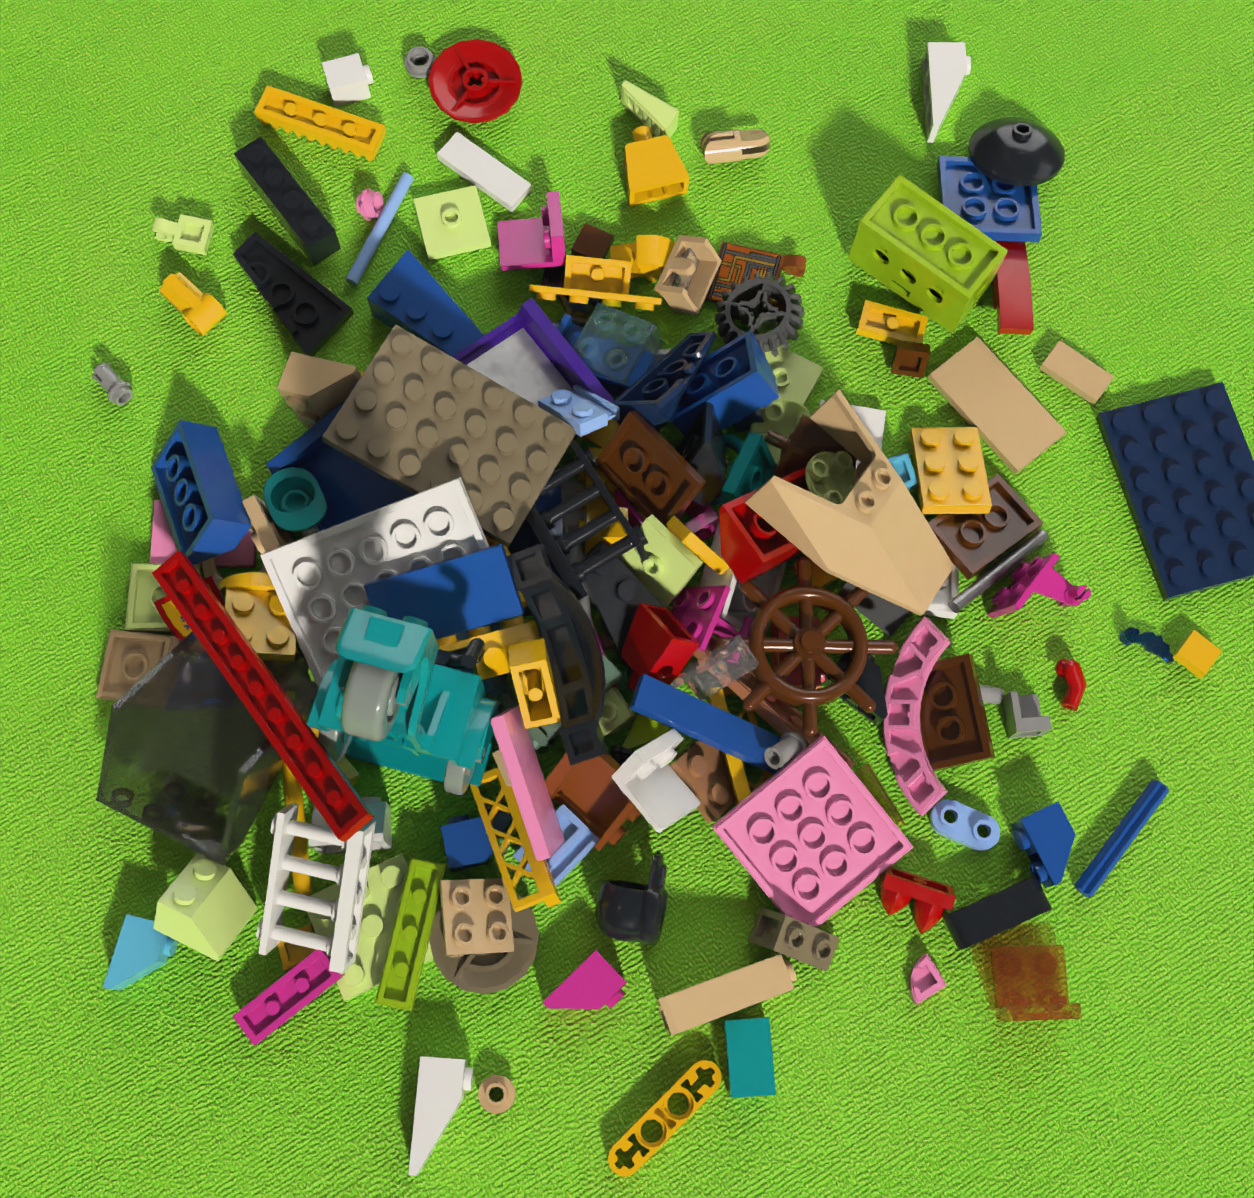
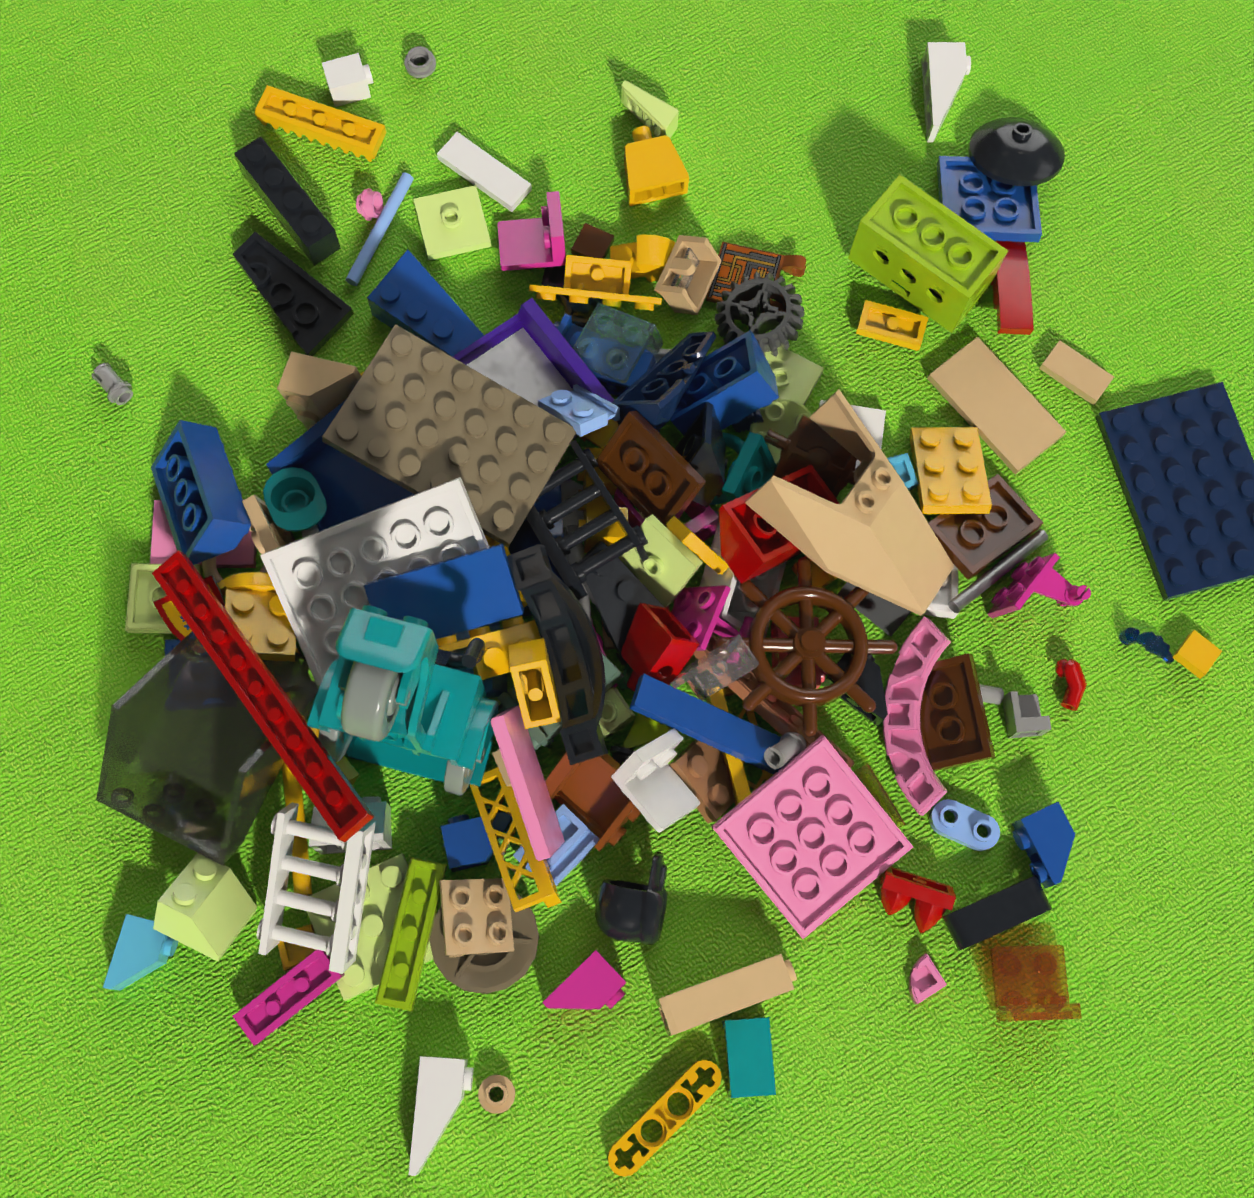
(129, 659): tan tile -> none
(188, 234): yellowish green plate -> none
(198, 309): yellow piece -> none
(475, 63): red piece -> none
(734, 145): tan arm -> none
(794, 939): dark tan bracket -> none
(830, 475): yellowish green dish -> none
(910, 358): reddish brown plate -> none
(1121, 838): blue axle -> none

